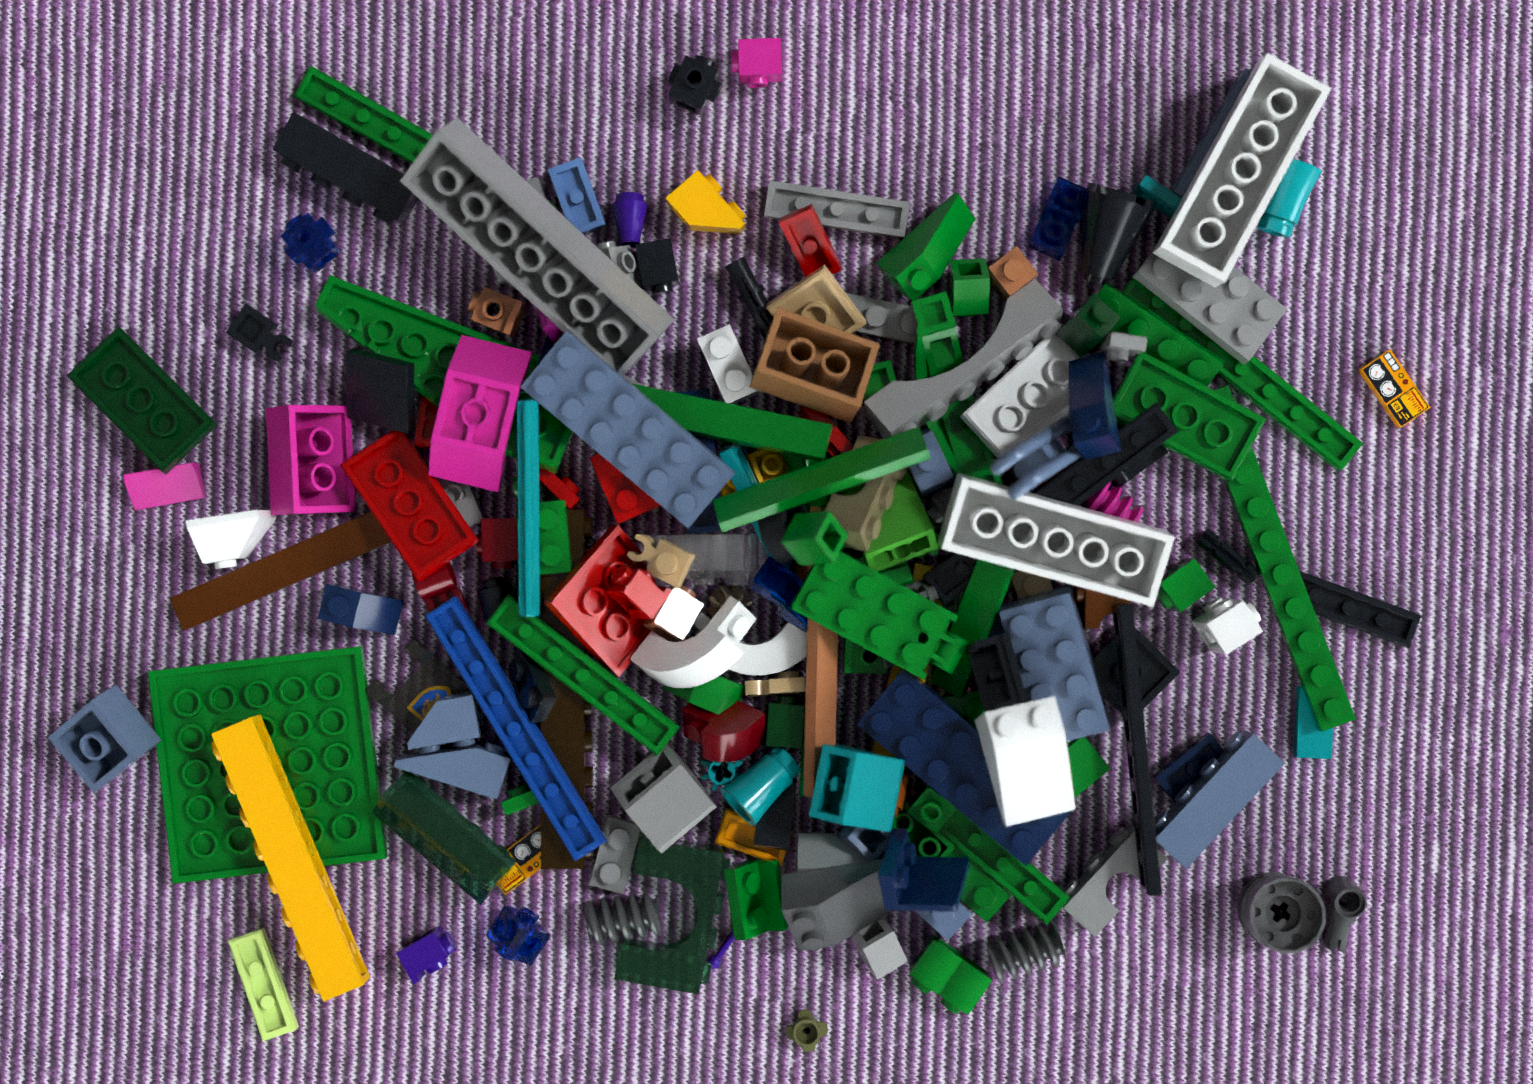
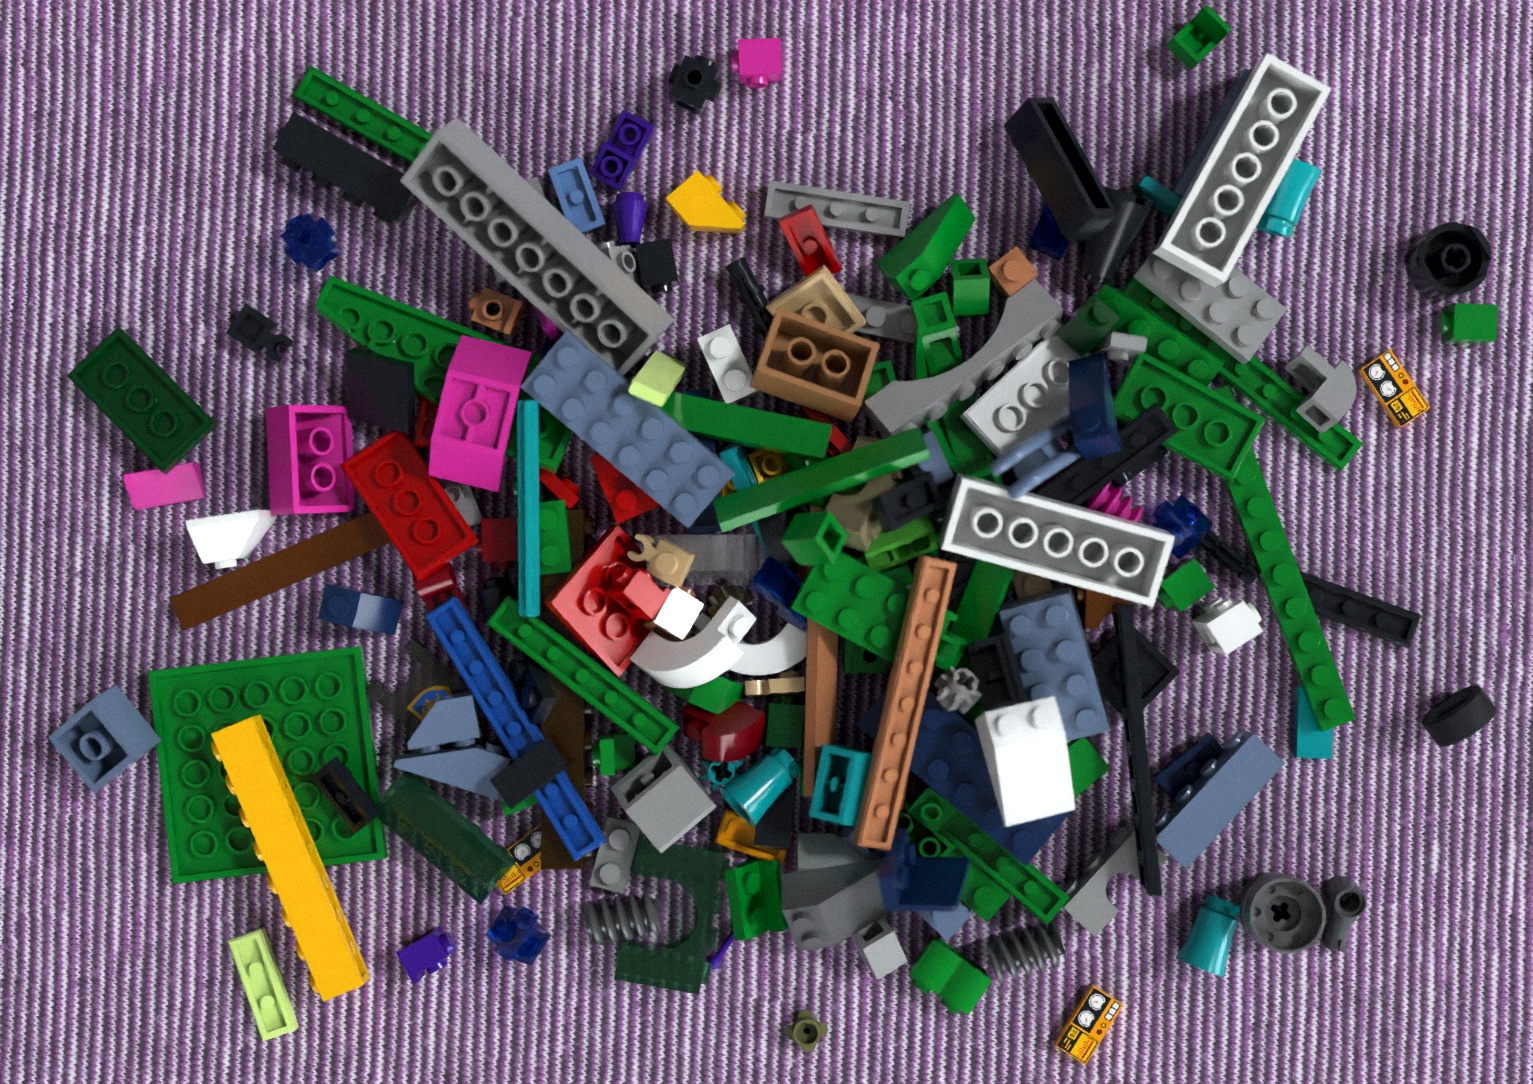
(346, 794): none -> black plate
(530, 773): none -> black tile
(614, 753): none -> green bracket
(622, 150): none -> dark purple slope
(657, 378): none -> yellowish green tile
(904, 703): none -> nougat tile
(907, 502): none -> black plate
(957, 689): none -> light grey gear
(1060, 169): none -> black brick
(1088, 1024): none -> tile
(1184, 522): none -> clear blue brick
(1198, 37): none -> green bracket
(1211, 936): none -> teal plant
(1330, 388): none -> light grey brick
(1459, 716): none -> black tyre
(1468, 256): none -> black brick
(1468, 323): none -> green brick

